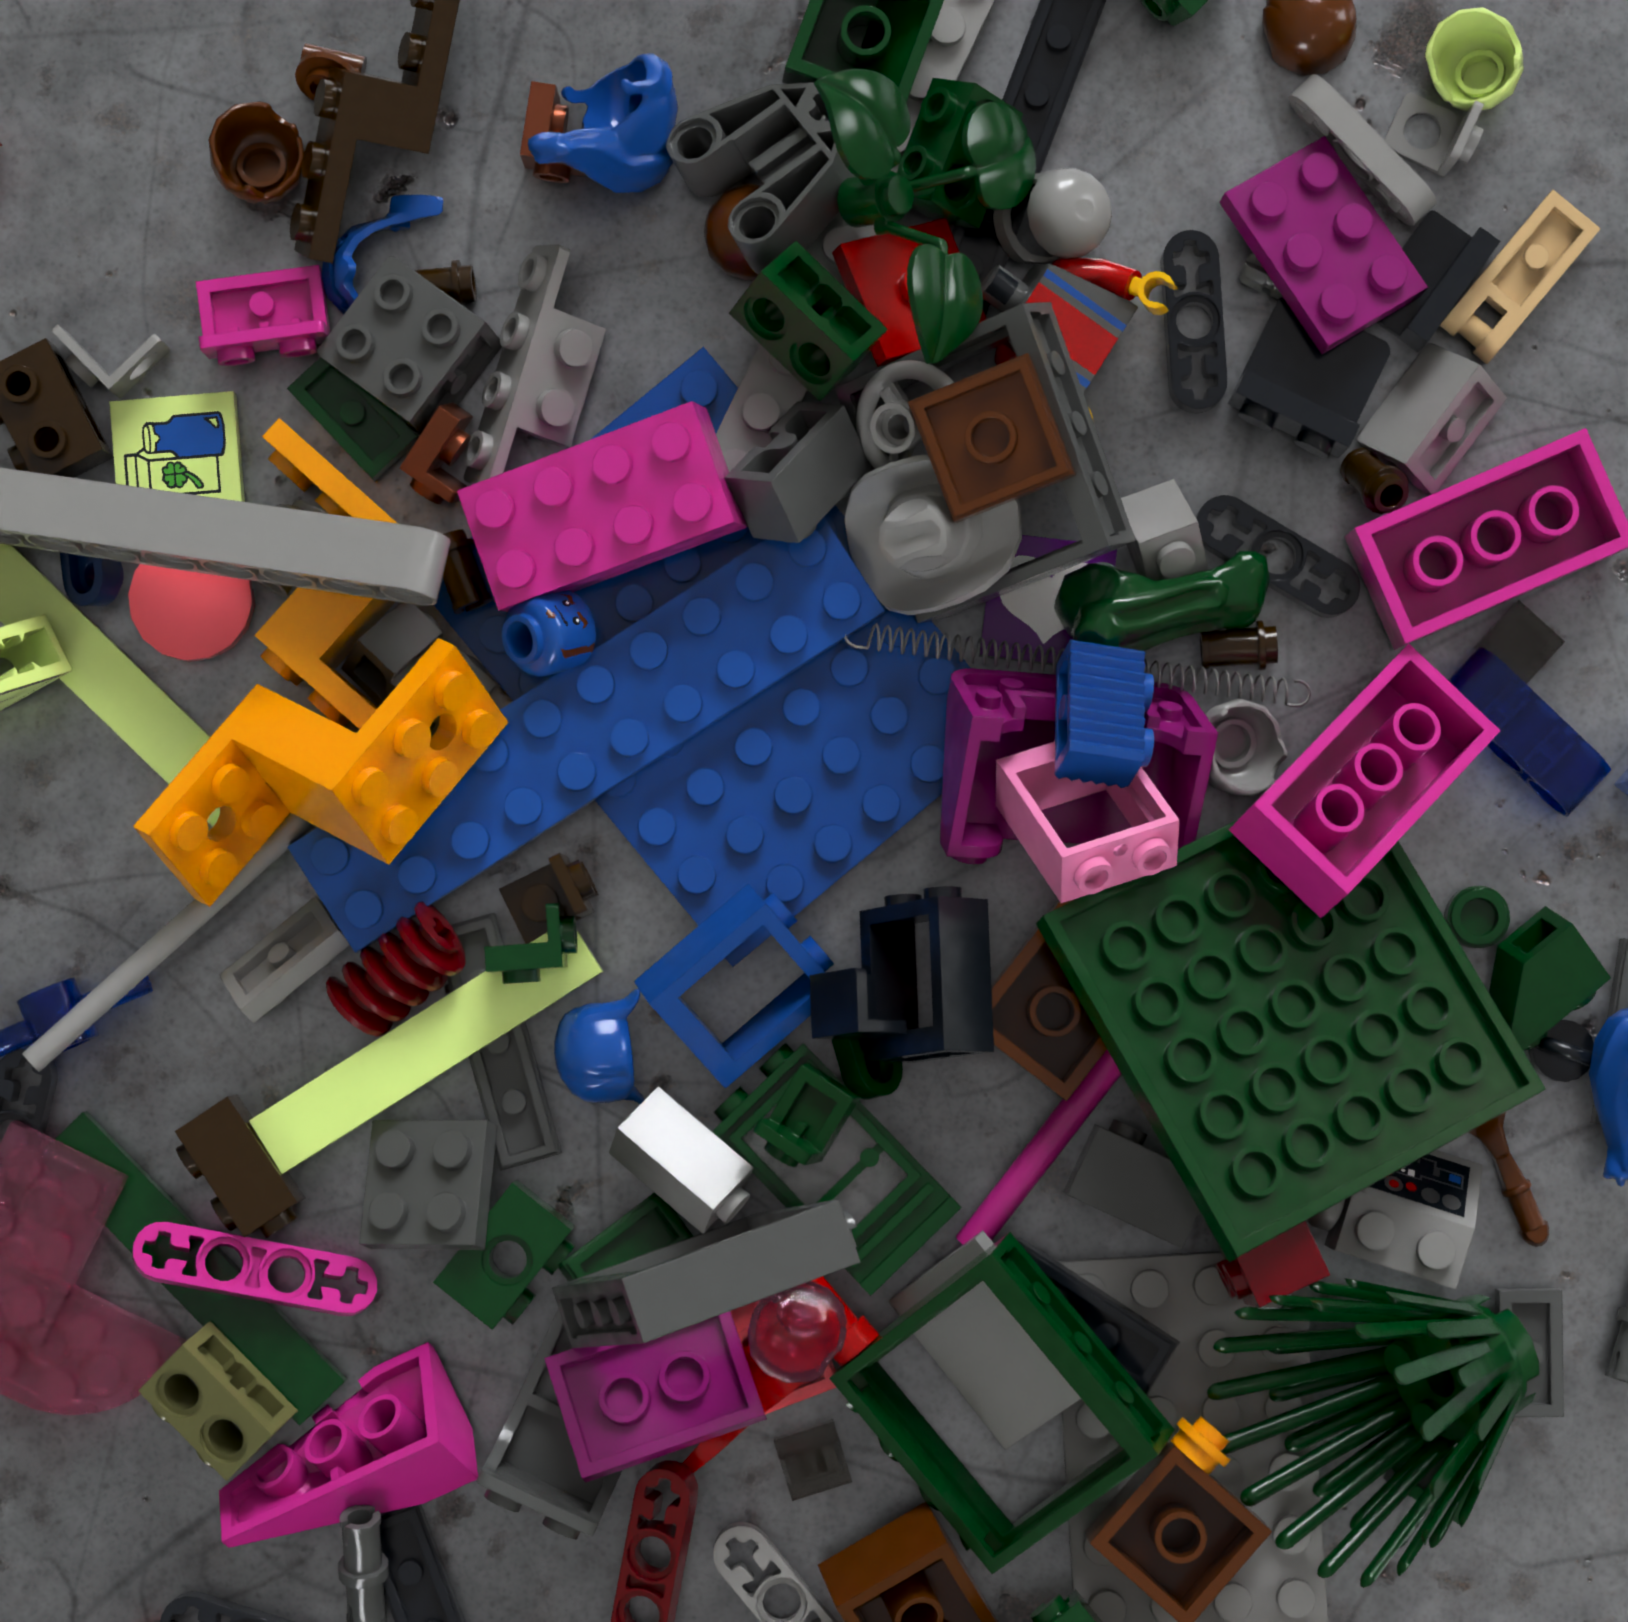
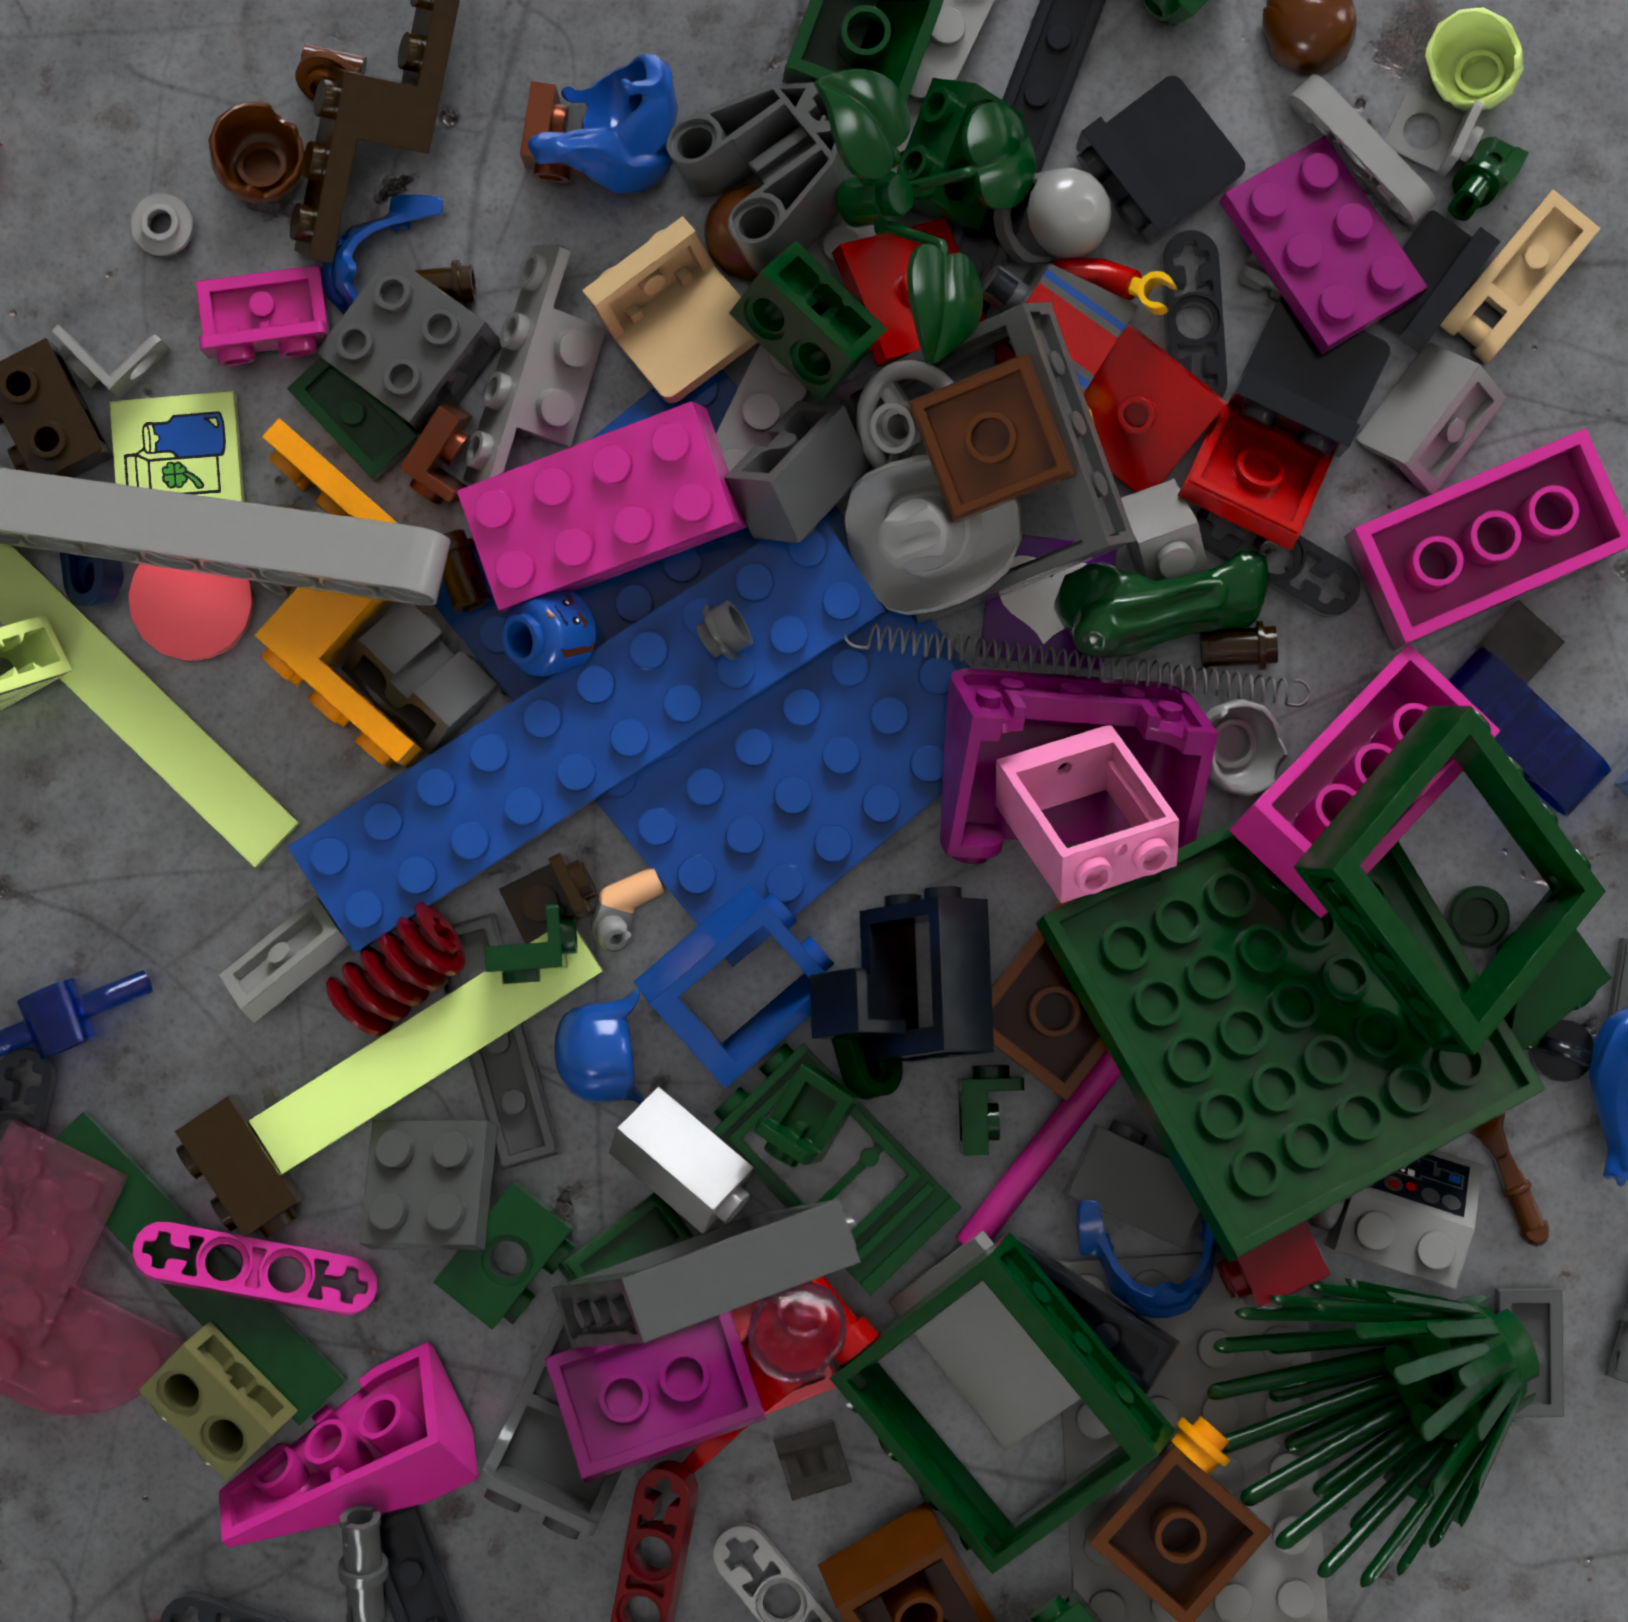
(157, 950): light grey piece -> none
(172, 240): none -> light grey plate
(356, 786): light orange bracket -> none
(617, 908): none -> arm
(671, 312): none -> tan bracket
(724, 631): none -> dark grey plate
(977, 1118): none -> dark green bracket
(1102, 714): blue brick -> none
(1147, 410): none -> red plate
(1156, 1302): none -> blue helmet
(1159, 158): none -> black bracket
(1255, 477): none -> red plate
(1376, 931): none -> dark green window
(1381, 485): dark brown pin -> none
(1485, 176): none -> dark green piece

